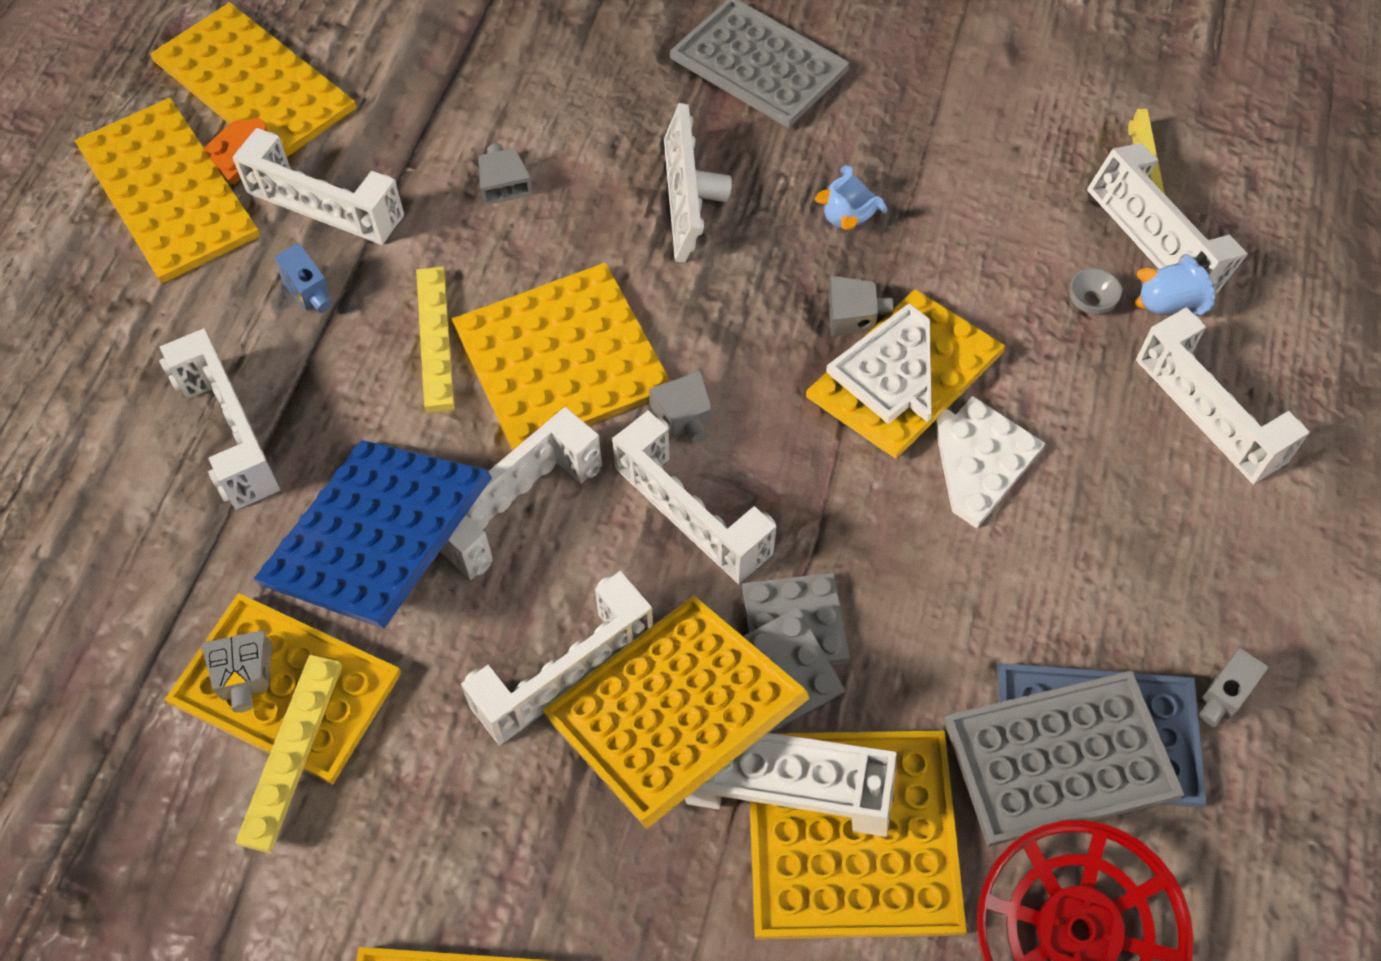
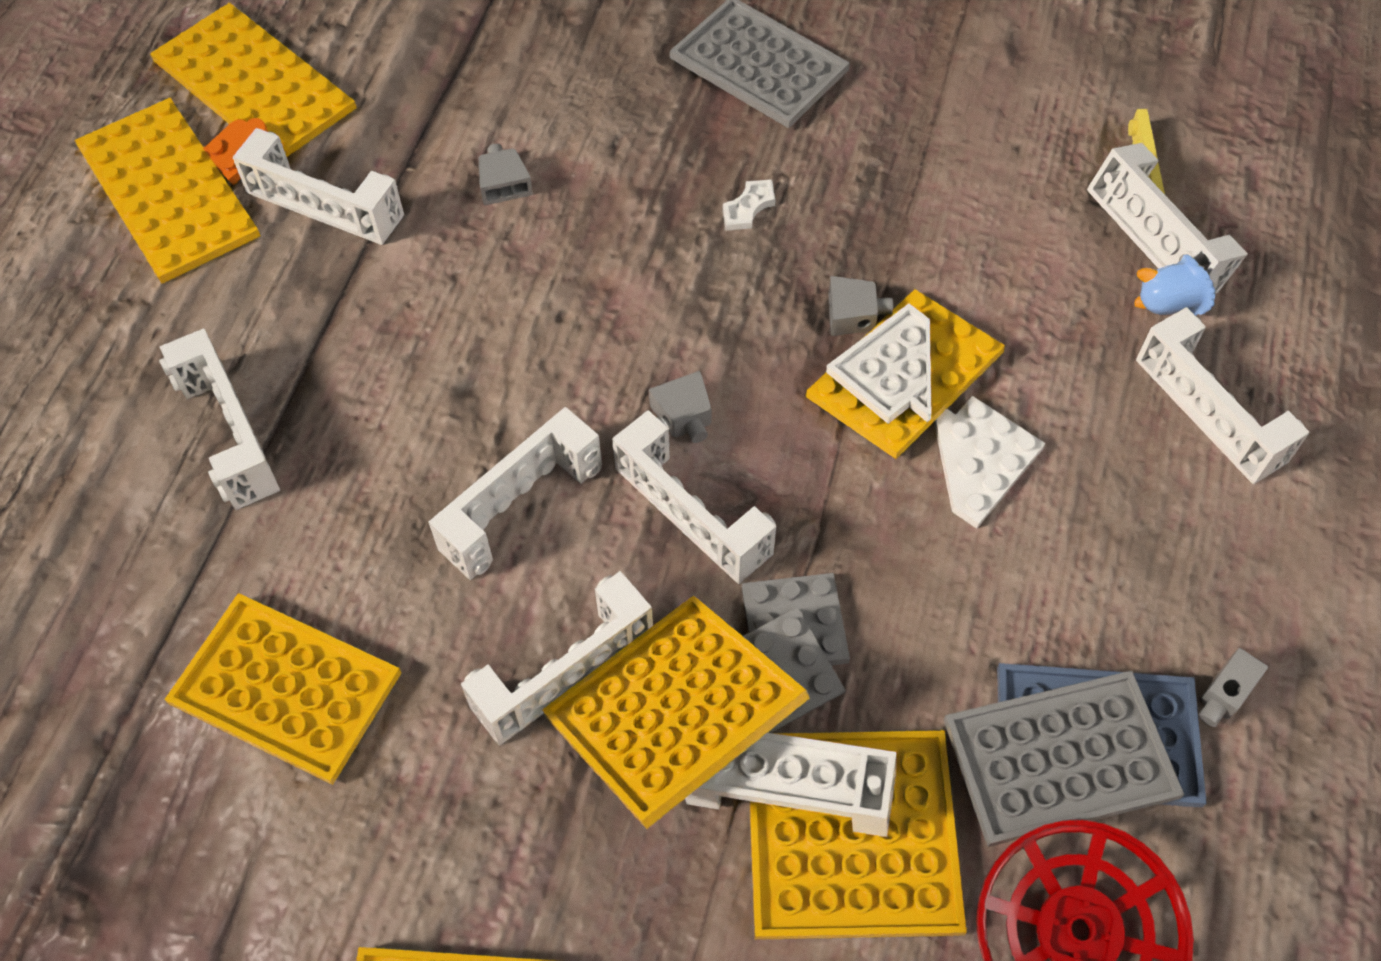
(239, 667): light grey torso -> none
(289, 754): light yellow plate -> none
(303, 278): medium blue torso -> none
(373, 531): blue plate -> none
(435, 340): light yellow plate -> none
(560, 349): yellow plate -> none
(688, 185): white plate -> none
(741, 211): none -> white tile
(849, 201): light blue hair -> none
(1095, 283): light grey piece -> none

